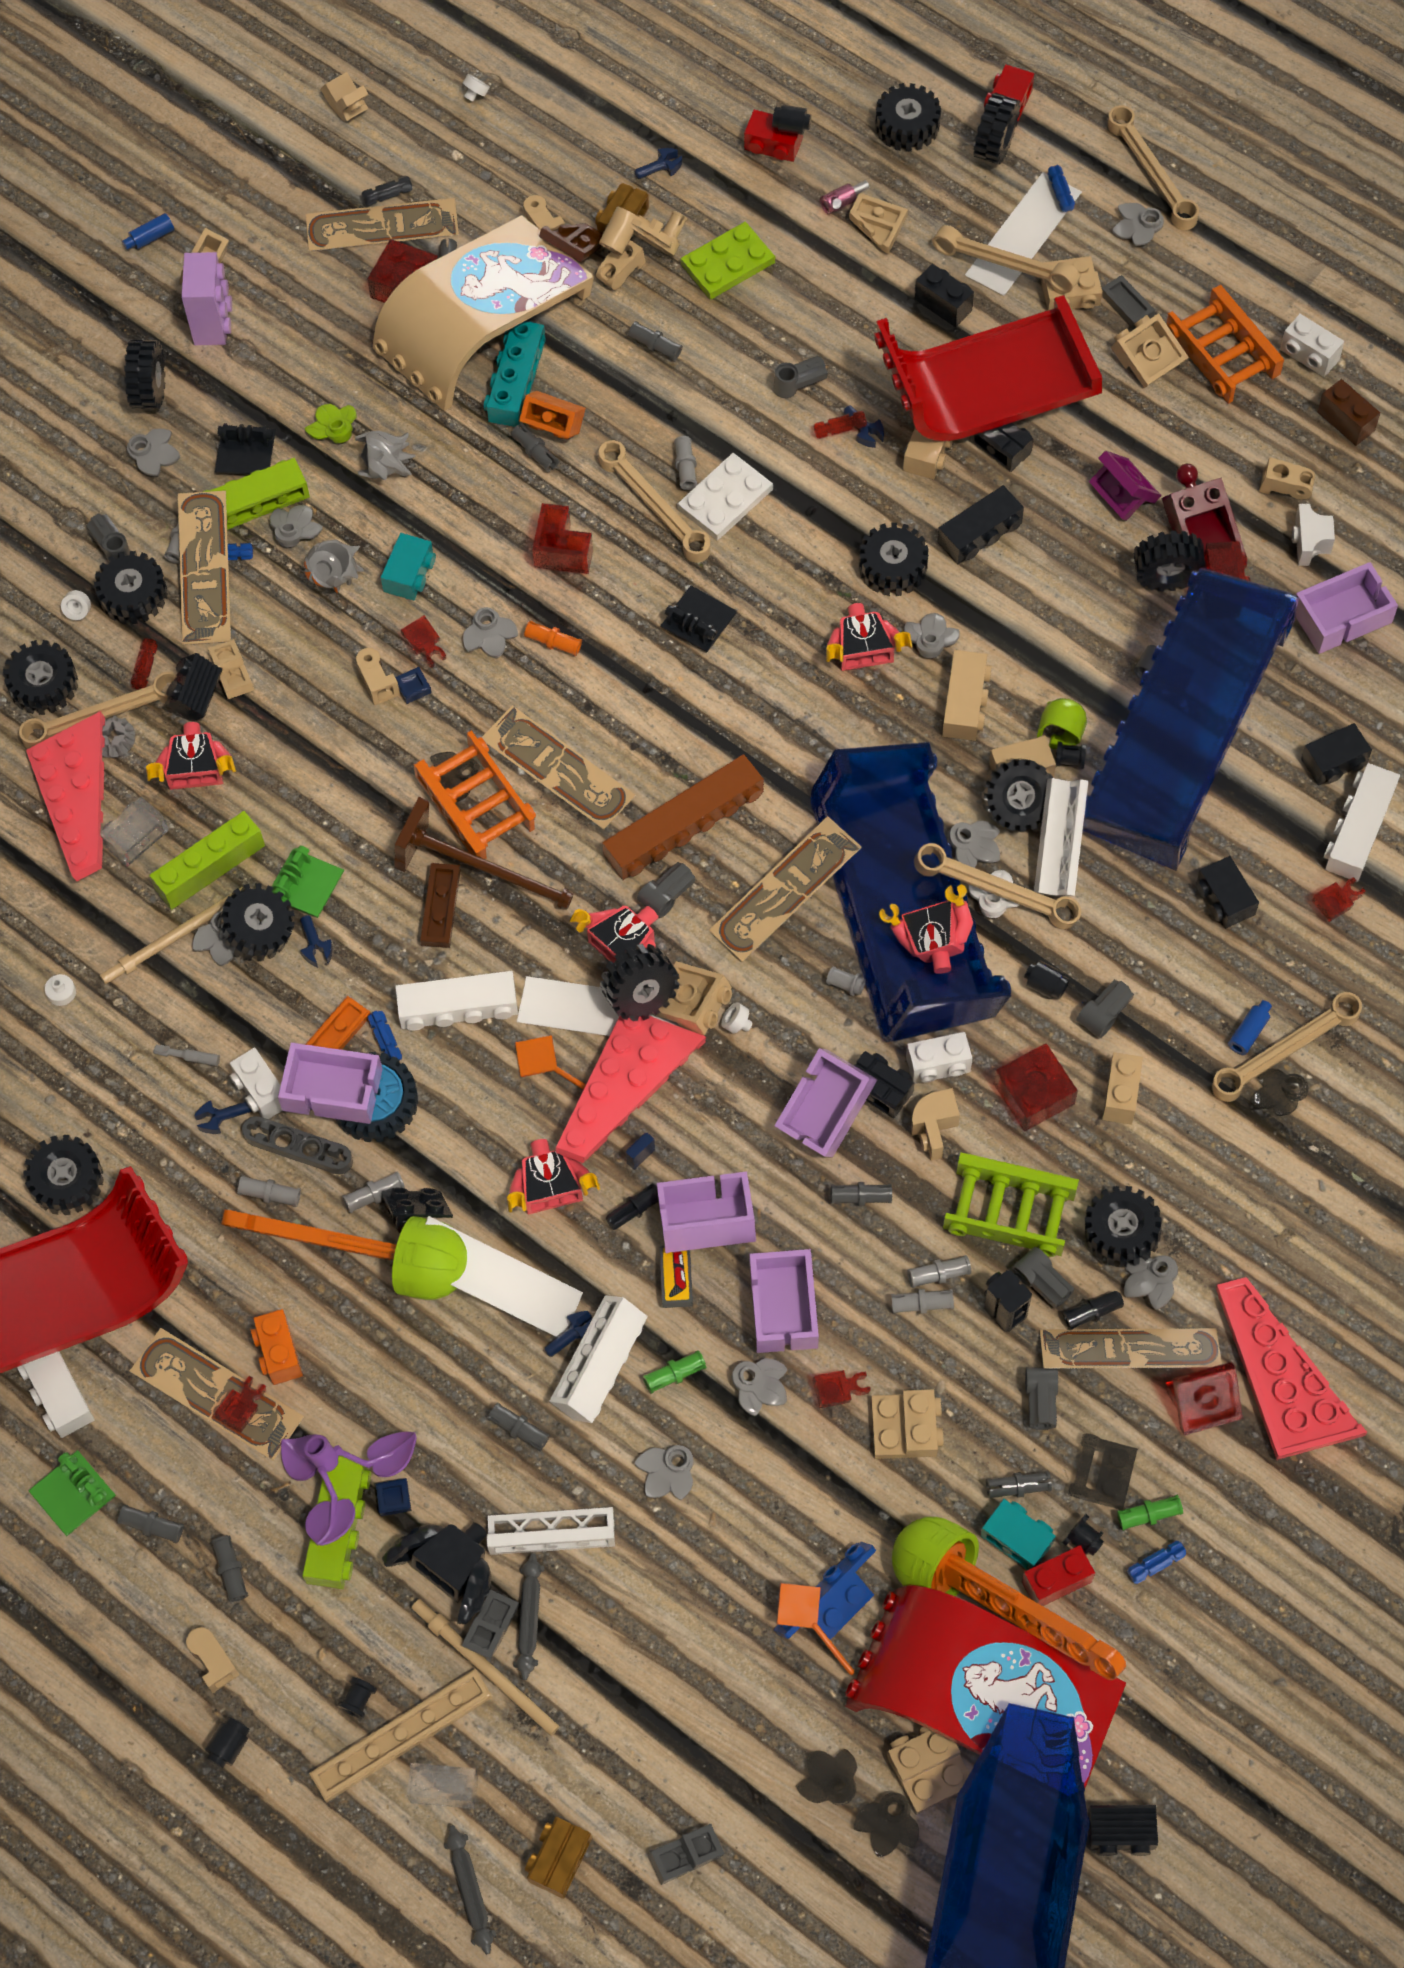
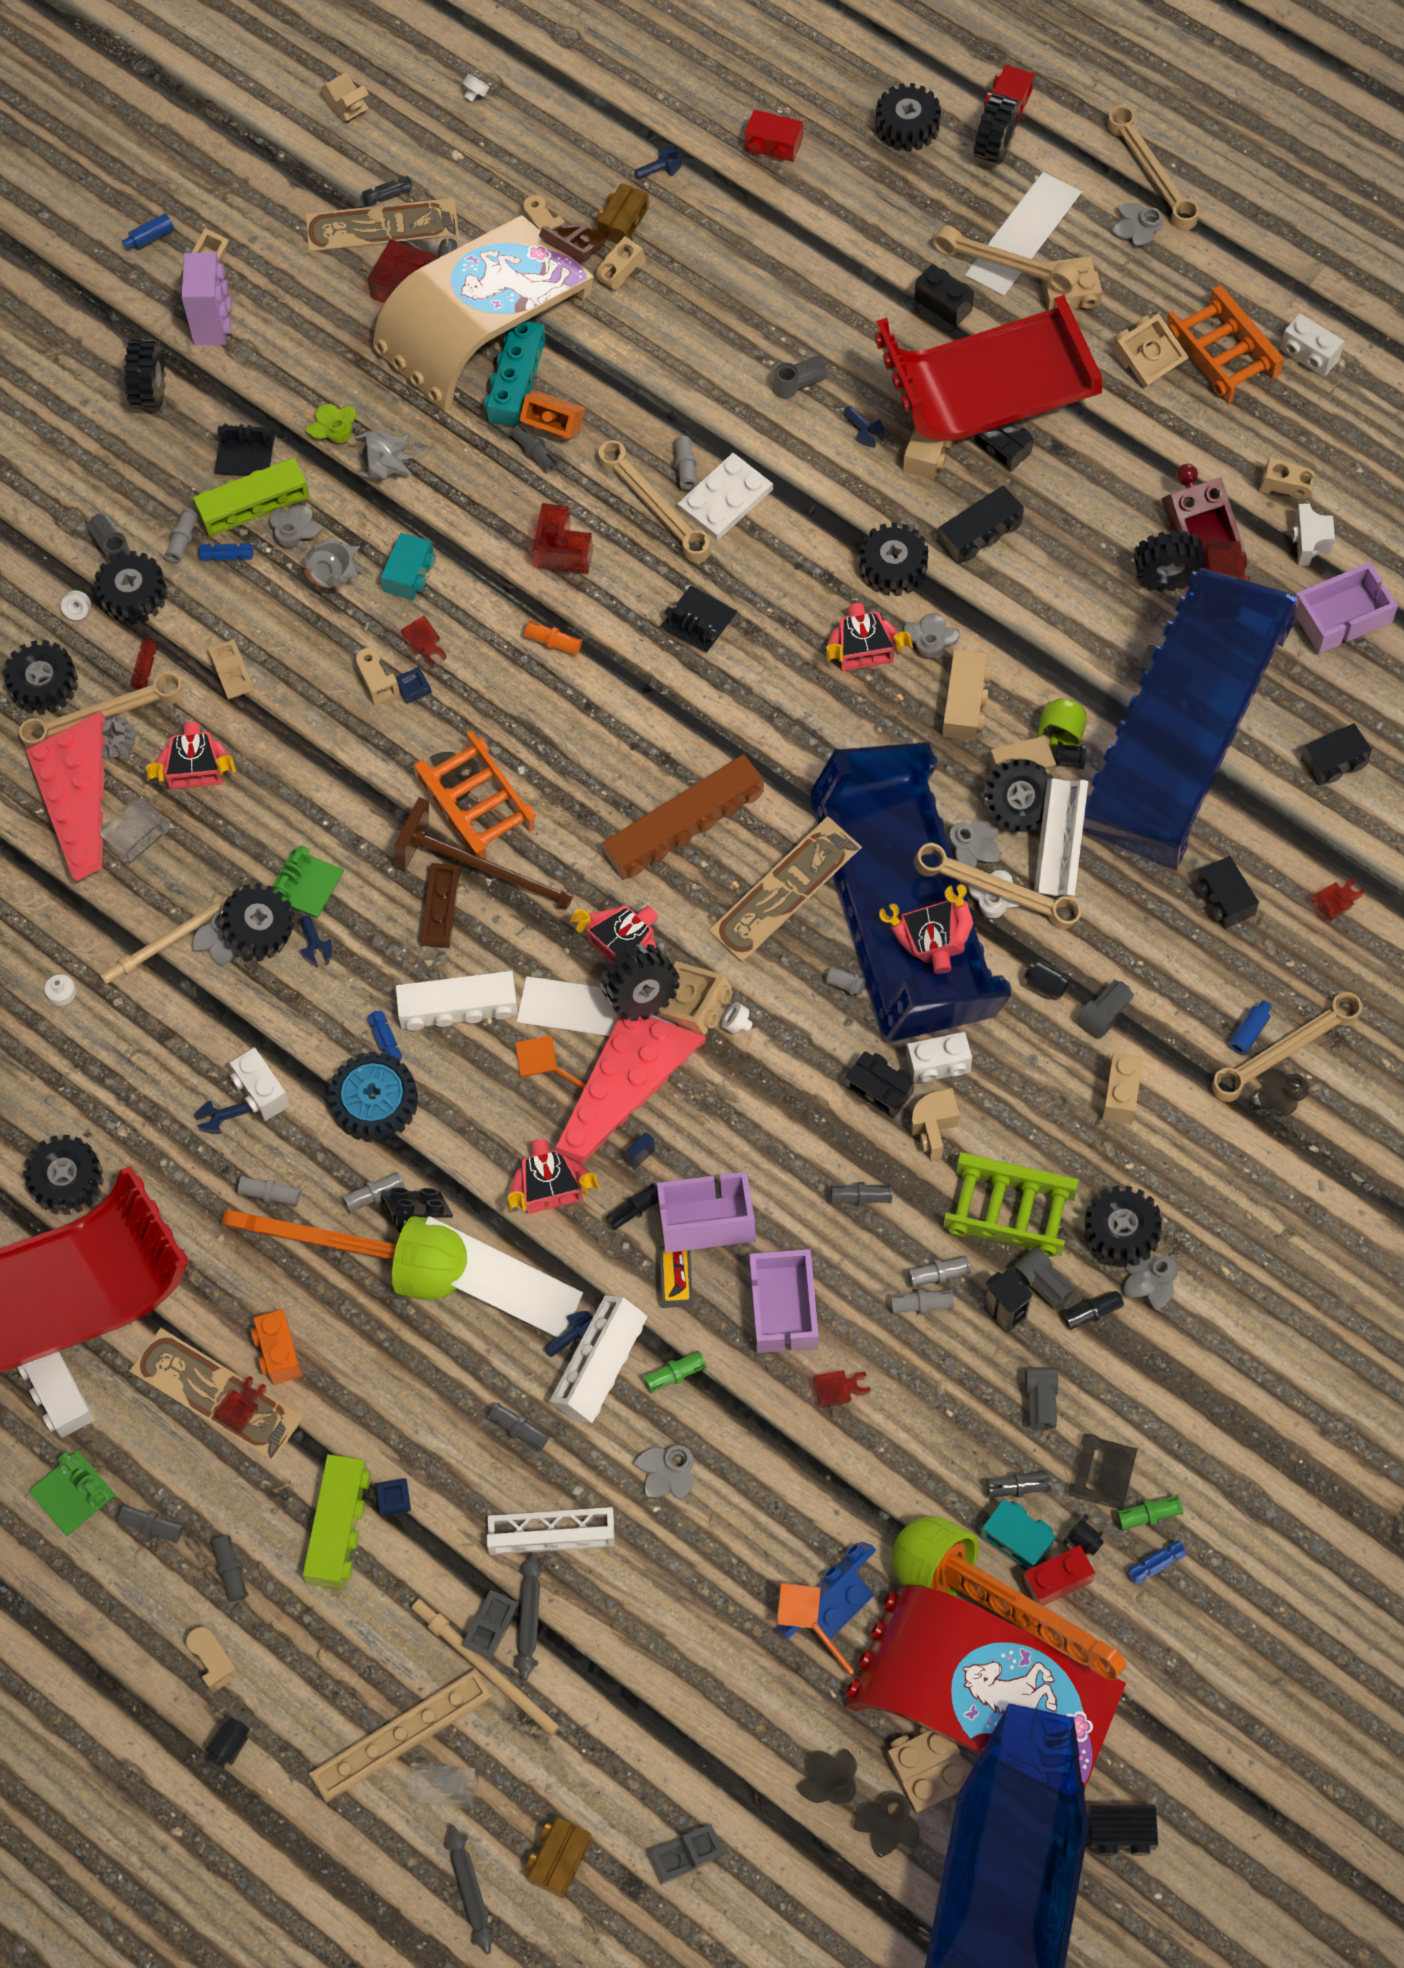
(155, 452): light grey plate -> none
(188, 1055): light grey piece -> none
(193, 686): black brick -> none
(204, 567): sticker -> none
(207, 860): lime brick -> none
(299, 1141): dark grey beam -> none
(306, 1454): medium lavender plant -> none
(330, 1083): lavender piece -> none
(341, 1025): orange tile -> none
(357, 1697): black bush -> none
(449, 1561): black torso -> none
(489, 636): light grey plate -> none
(558, 767): sticker -> none
(625, 224): tan piece -> none
(655, 340): dark grey pin -> none
(663, 893): dark grey piece -> none
(727, 260): lime plate -> none
(763, 1388): light grey plate -> none
(791, 119): black brick -> none
(826, 1105): lavender piece -> none
(840, 424): clear red axle -> none
(842, 196): clear pink piece -> none
(878, 220): tan wing -> none
(906, 1425): tan plate -> none
(1035, 1087): clear red brick -> none
(1061, 188): blue axle -> none
(1122, 485): magenta bracket -> none
(1127, 301): dark grey tile -> none
(1130, 1348): sticker -> none
(1206, 1398): clear red bracket -> none
(1287, 1386): coral wing -> none
(1348, 412): reddish brown brick -> none
(1362, 821): white brick -> none

